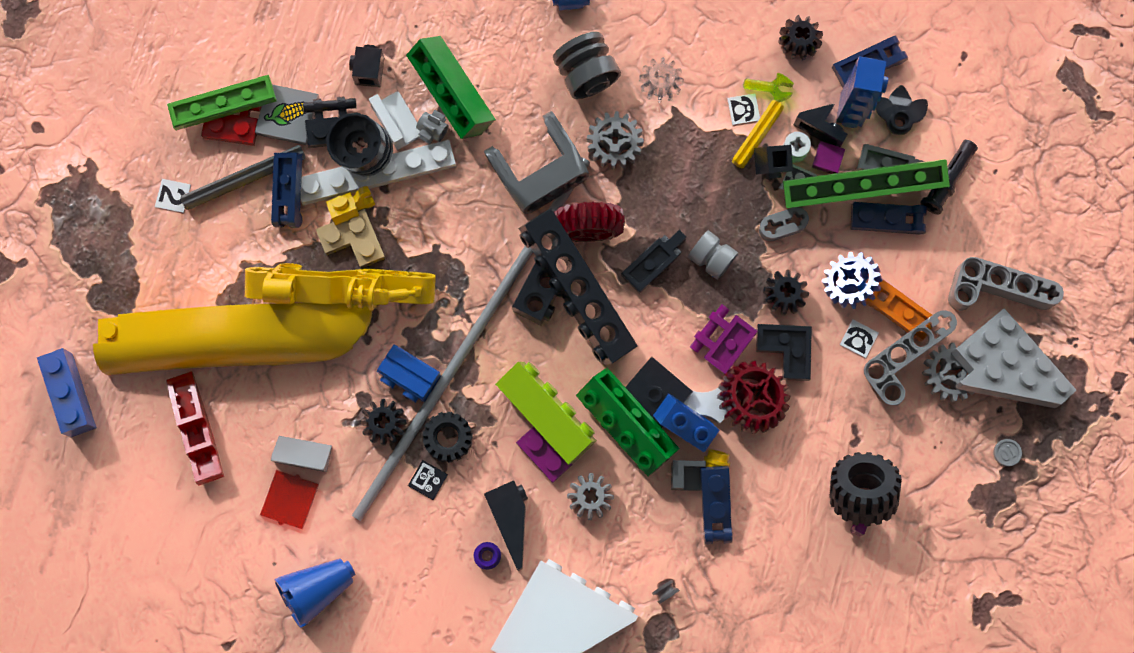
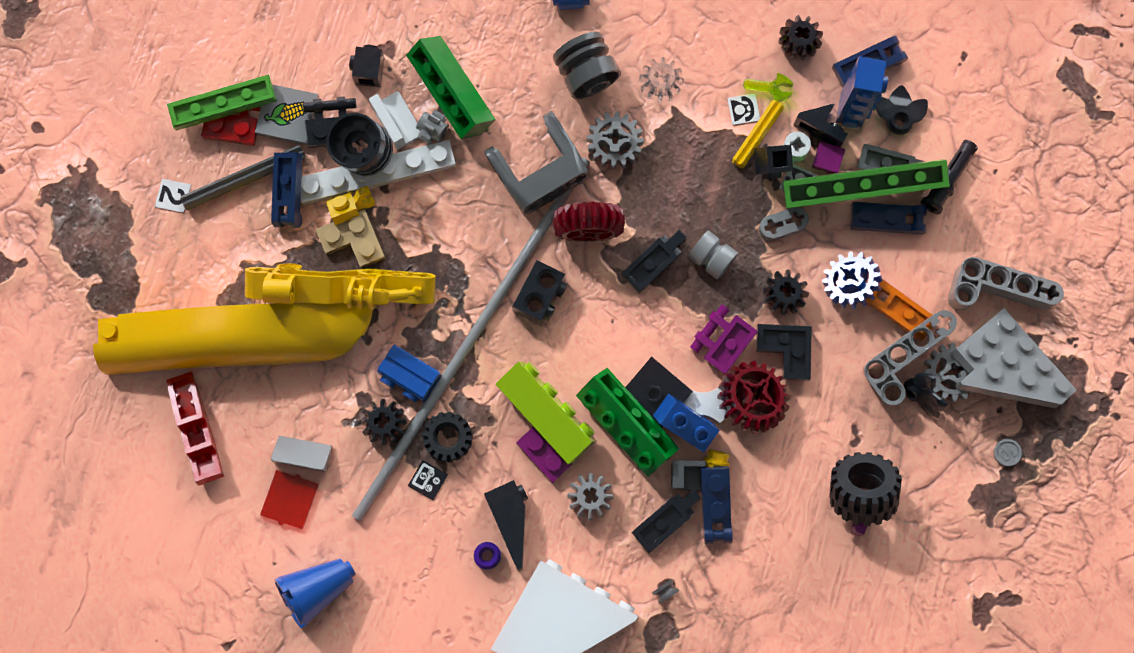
(66, 393): blue brick -> none
(620, 339): black brick -> none
(665, 520): none -> black hinge
(859, 338): white sticker -> none
(921, 391): none -> black plate

